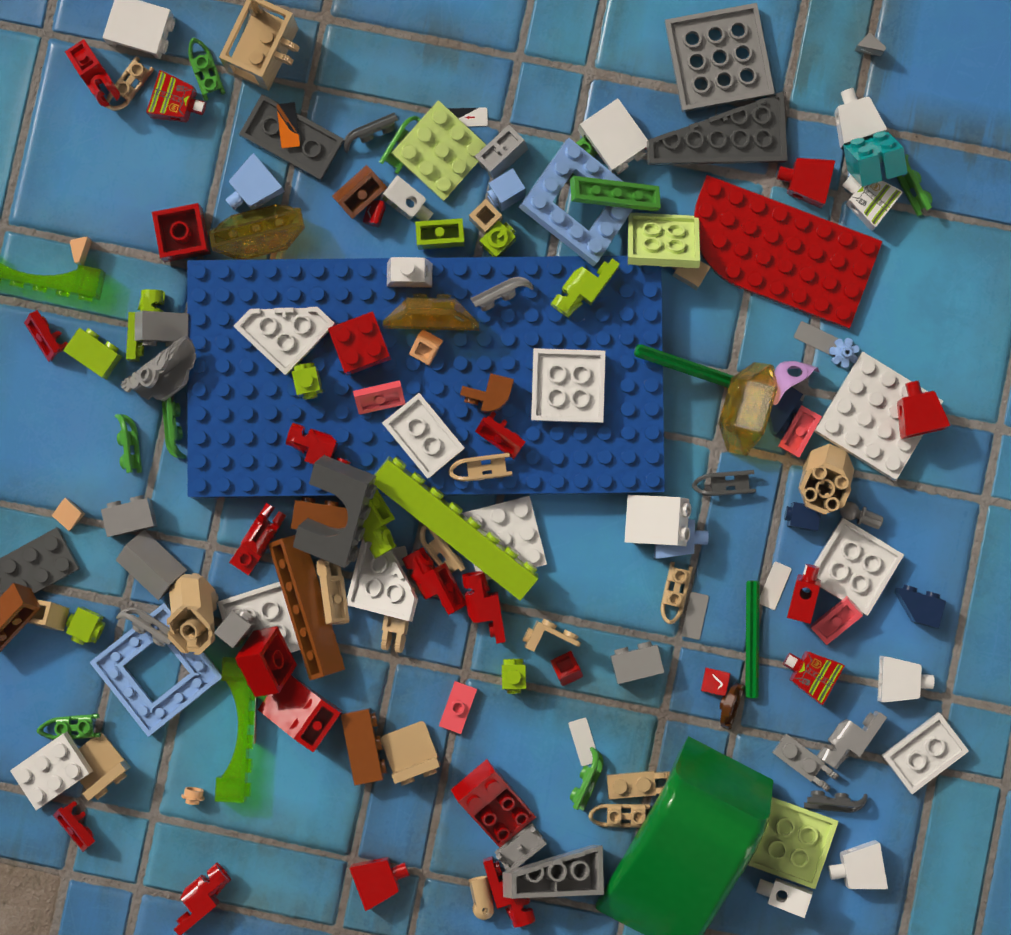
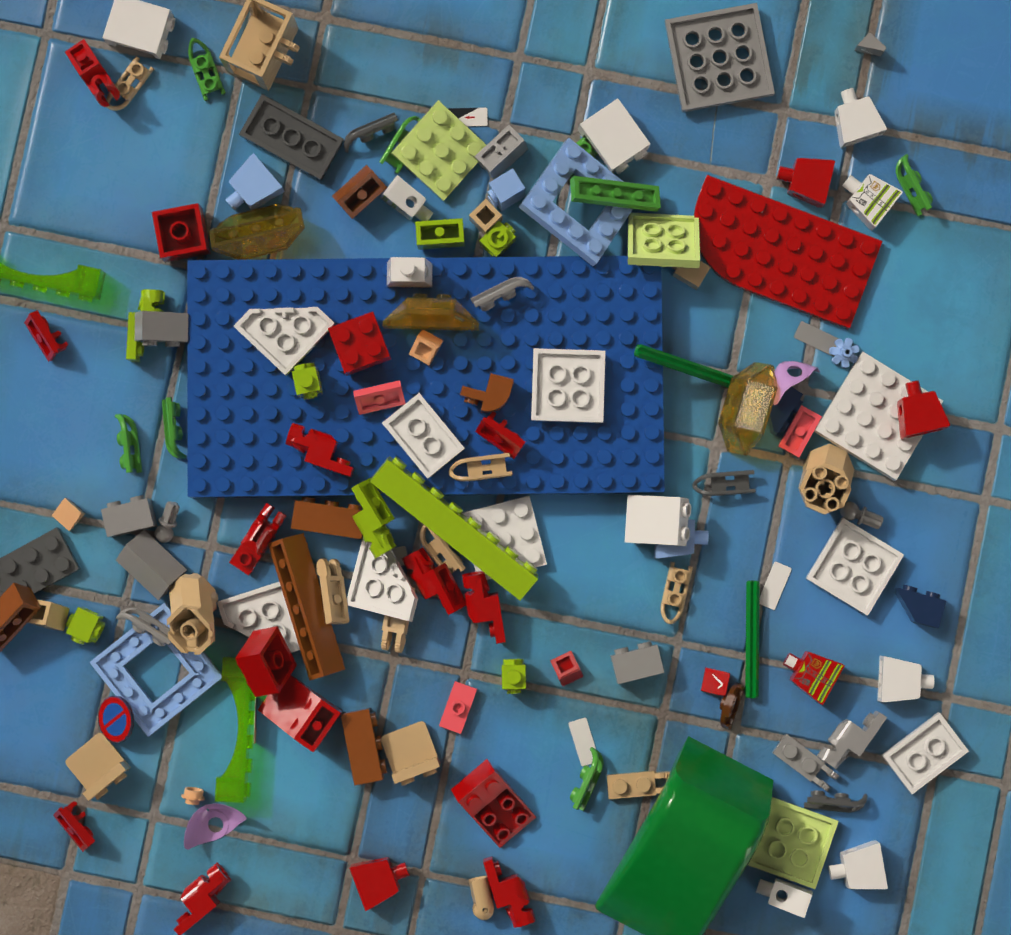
(51, 770): white plate -> none
(63, 725): bright green piece -> none
(80, 249): light nougat slope -> none
(92, 353): lime brick -> none
(116, 719): none -> piece
(164, 532): none -> light grey axle
(165, 372): light grey piece -> none
(173, 99): red torso -> none
(198, 830): none -> lavender piece
(236, 627): light grey brick -> none
(288, 125): sticker -> none
(355, 490): dark grey arch -> none
(374, 213): red slope -> none
(520, 847): light grey hinge -> none
(534, 635): tan bracket -> none
(562, 875): light grey wedge -> none
(583, 286): lime plate -> none
(615, 815): tan piece -> none
(695, 615): light grey sticker -> none
(737, 136): dark grey wing -> none
(802, 517): dark blue brick -> none
(803, 602): red torso -> none
(836, 620): coral plate -> none
(865, 156): teal piece -> none

